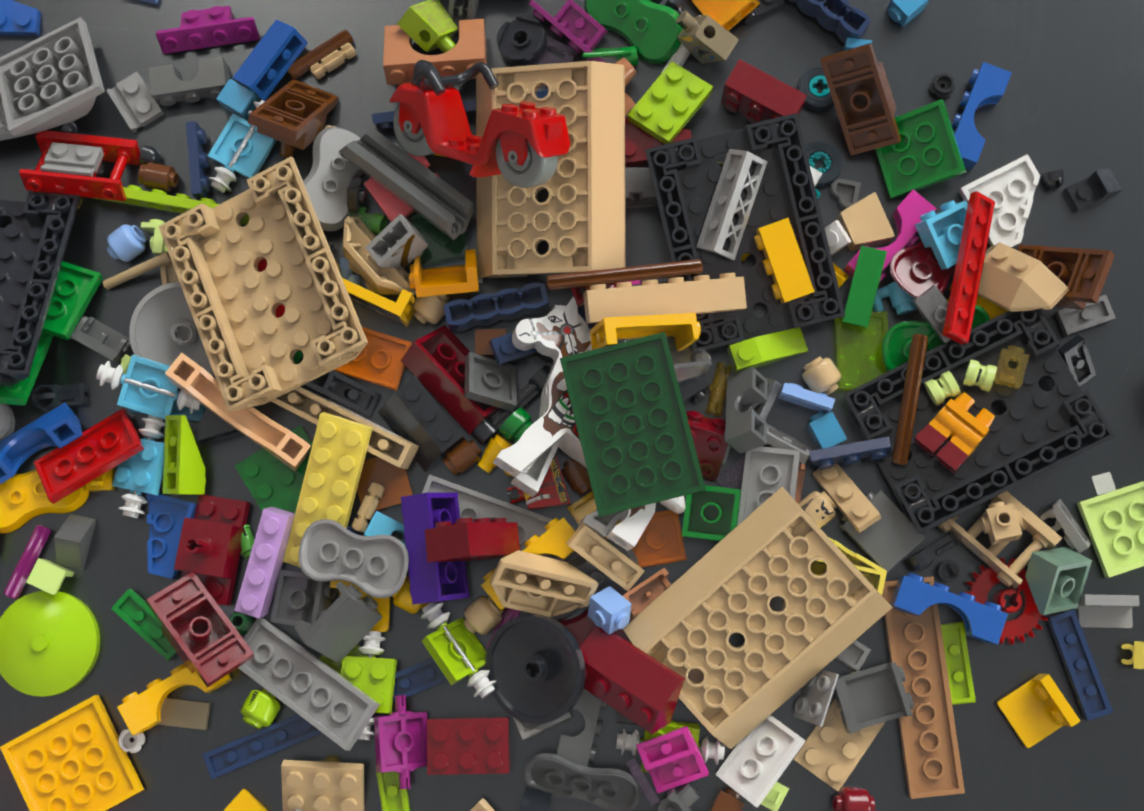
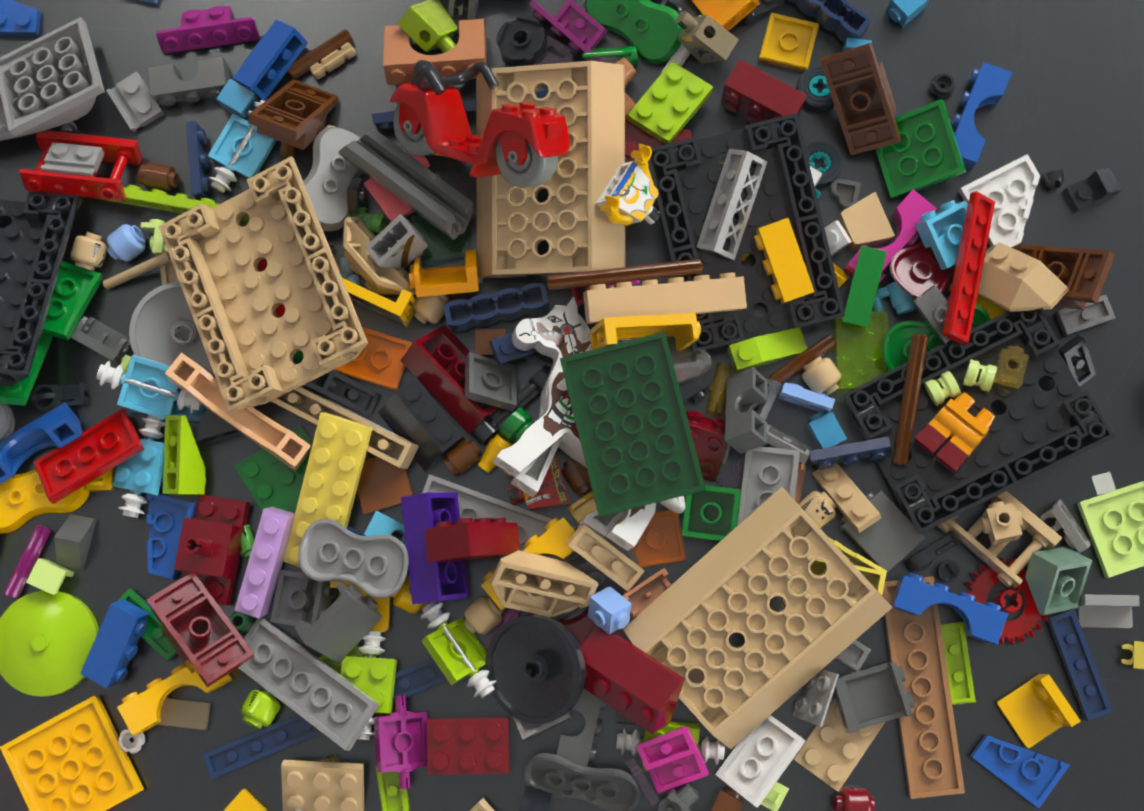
(89, 251): none -> tan head
(115, 643): none -> blue brick
(149, 154): black hinge -> none
(368, 507): tan axle -> none
(631, 192): none -> torso
(788, 42): none -> yellow tile
(796, 365): none -> reddish brown axle
(1022, 770): none -> blue wing

